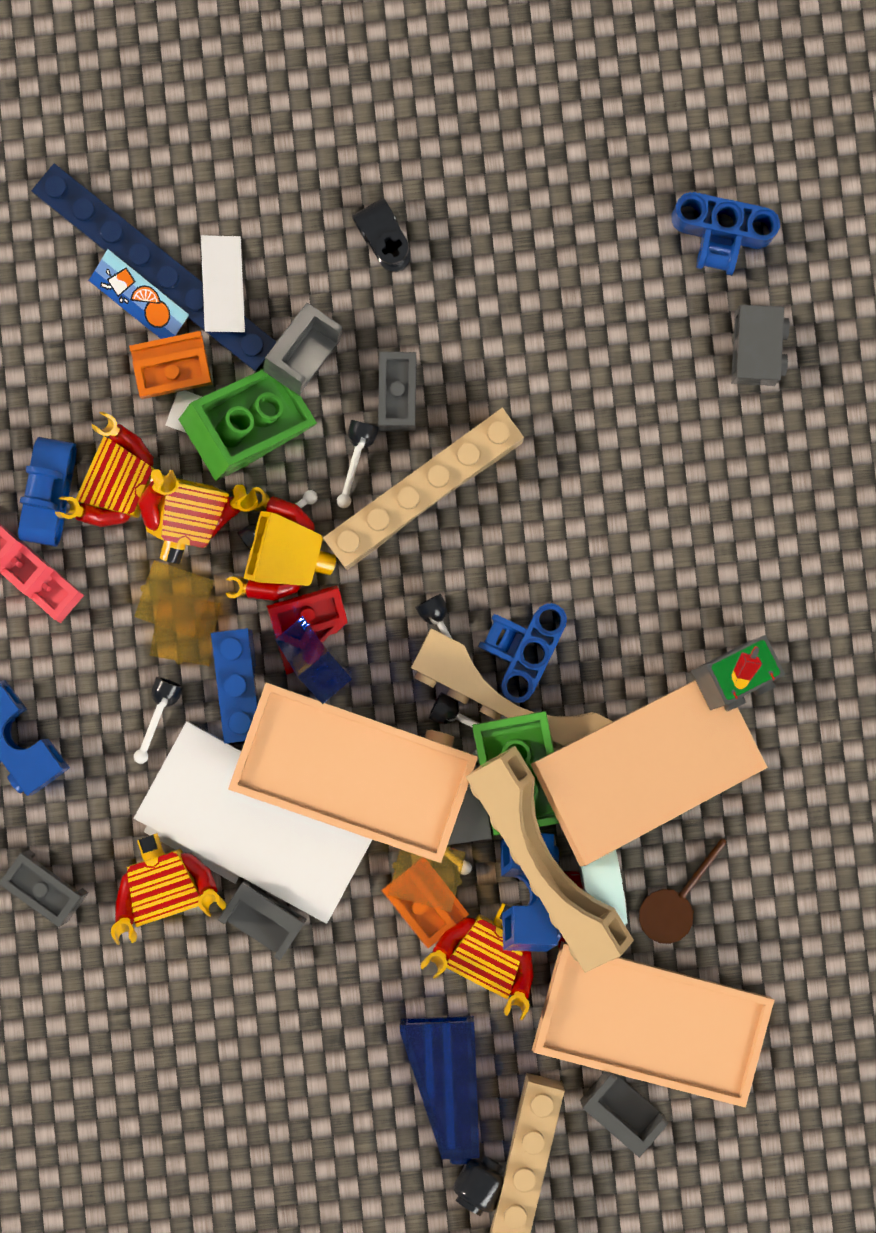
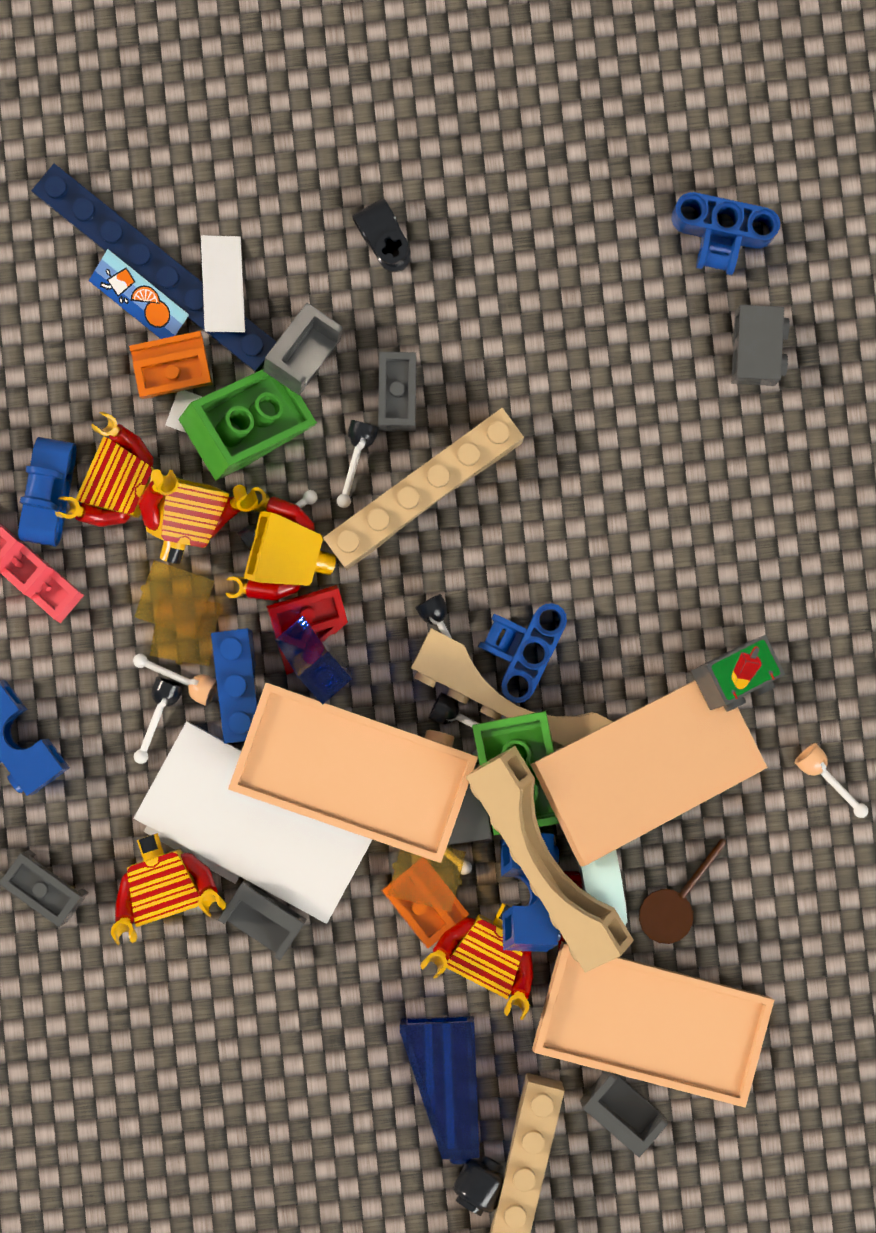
(200, 687): none -> hinge
(814, 762): none -> hinge

